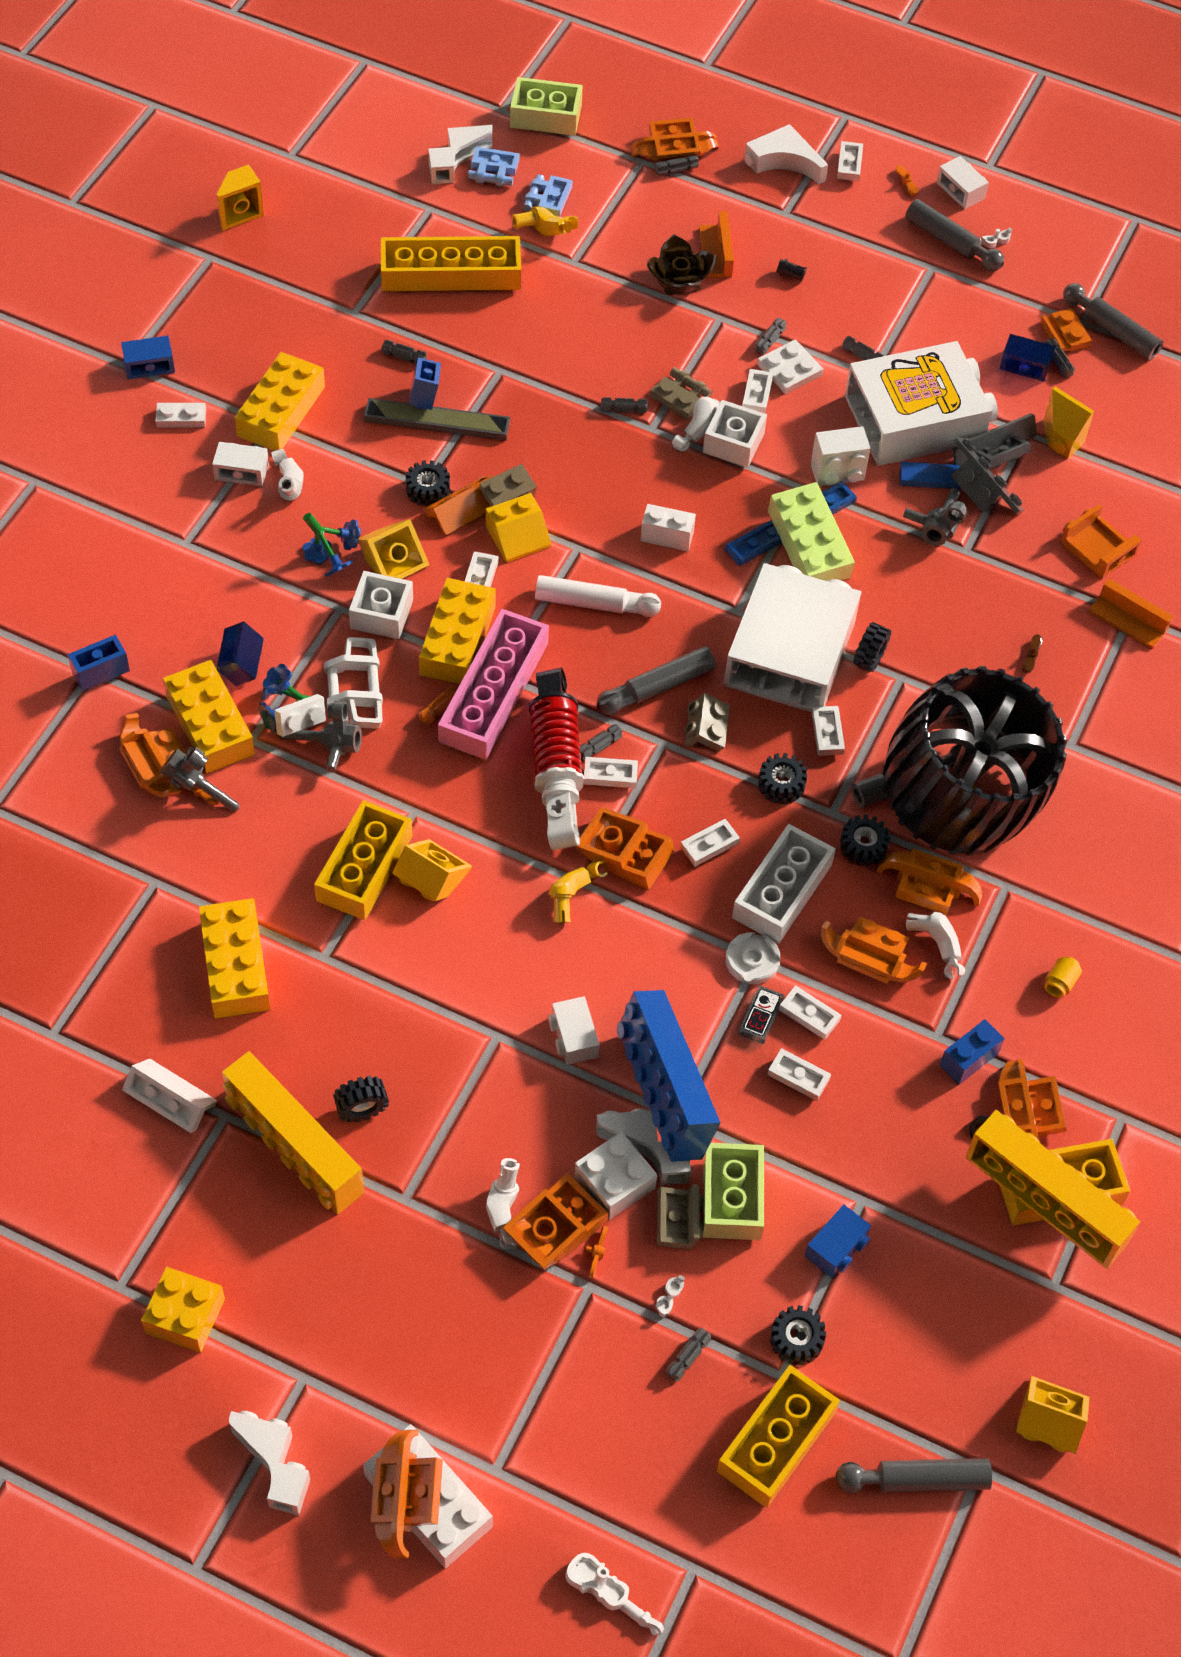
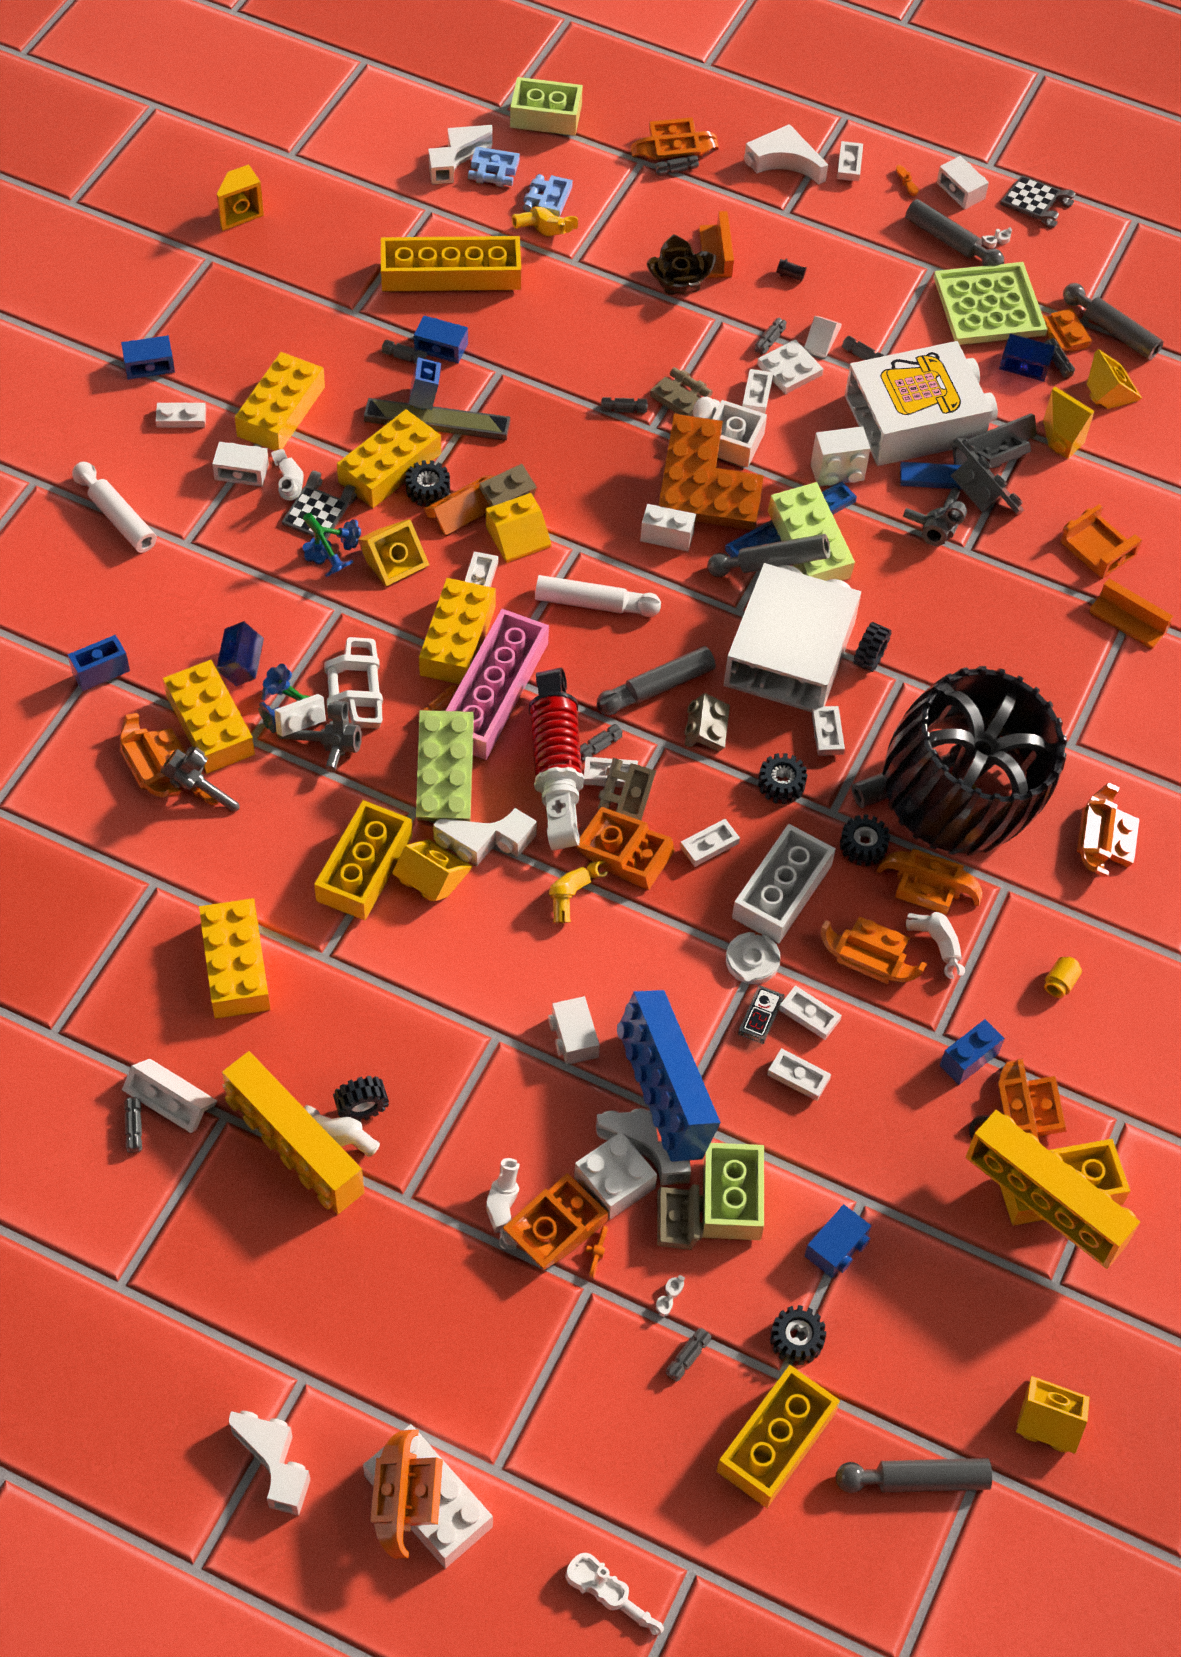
(115, 508): none -> white piece
(133, 1125): none -> dark grey axle
(183, 1309): yellow brick -> none
(323, 506): none -> flag
(346, 1131): none -> white arm
(381, 605): white brick -> none
(383, 459): none -> yellow brick
(441, 339): none -> blue brick
(444, 765): none -> yellowish green brick
(475, 840): none -> white arch
(635, 790): none -> dark tan plate
(697, 486): none -> orange brick
(776, 554): none -> dark grey piece
(821, 336): none -> white slope
(989, 303): none -> yellowish green plate
(1032, 653): reddish brown piece -> none
(1036, 199): none -> flag
(1106, 832): none -> orange plate
(1110, 382): none -> yellow slope

